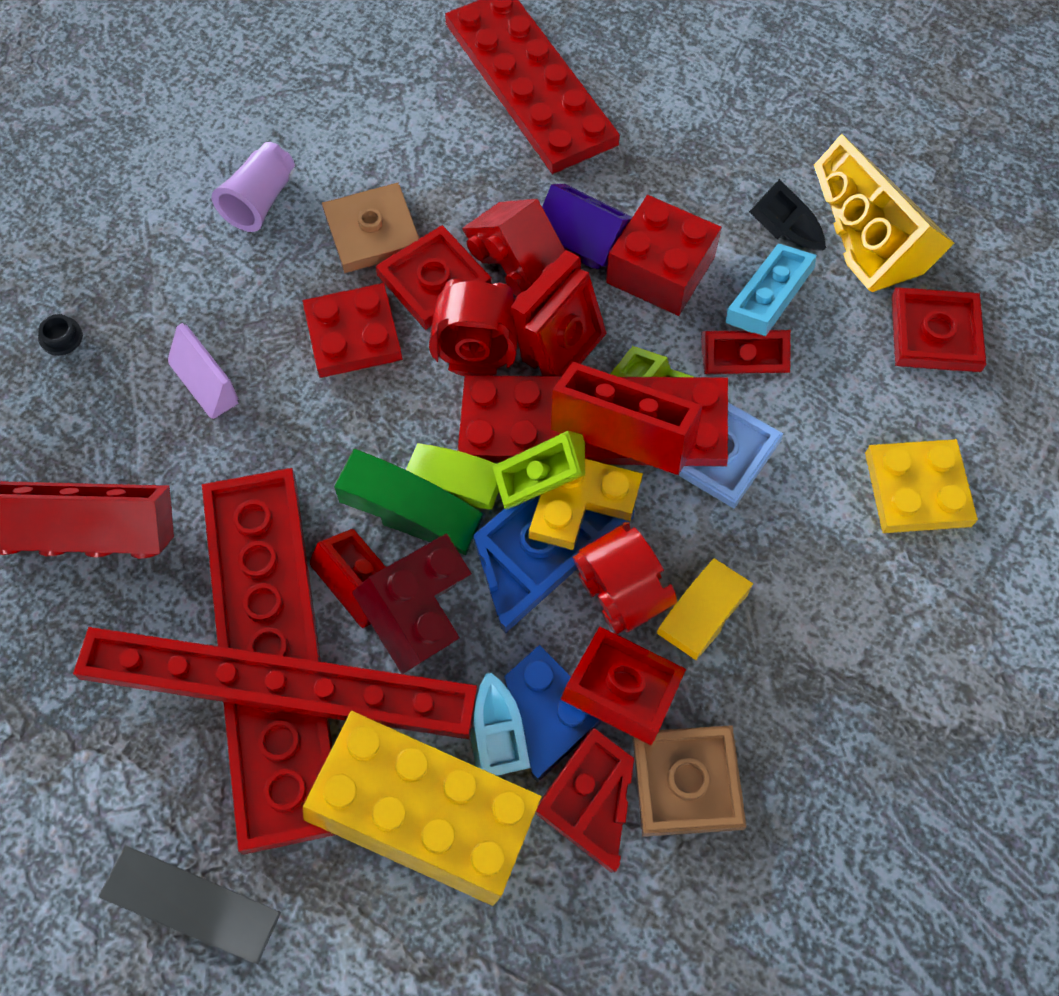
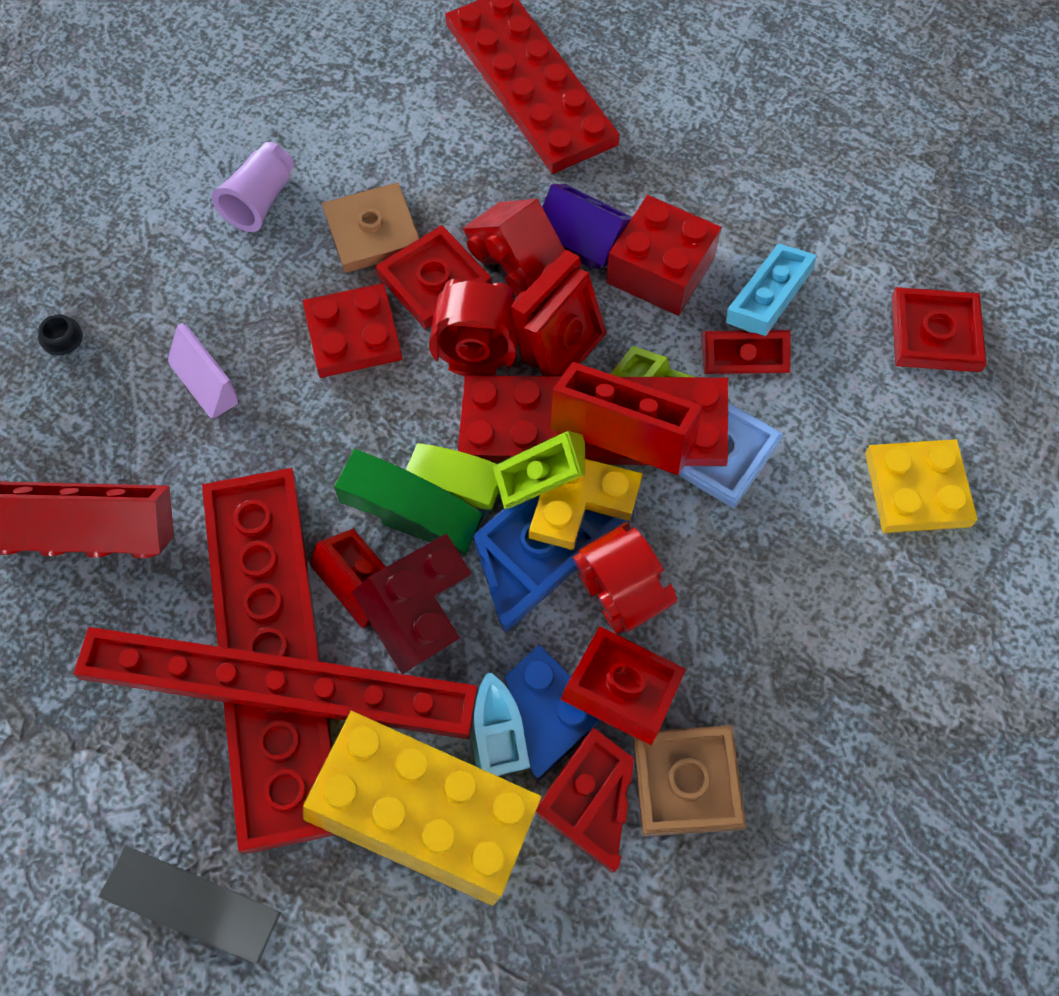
(704, 608): yellow slope -> none
(789, 216): black plate -> none
(878, 223): yellow wedge -> none

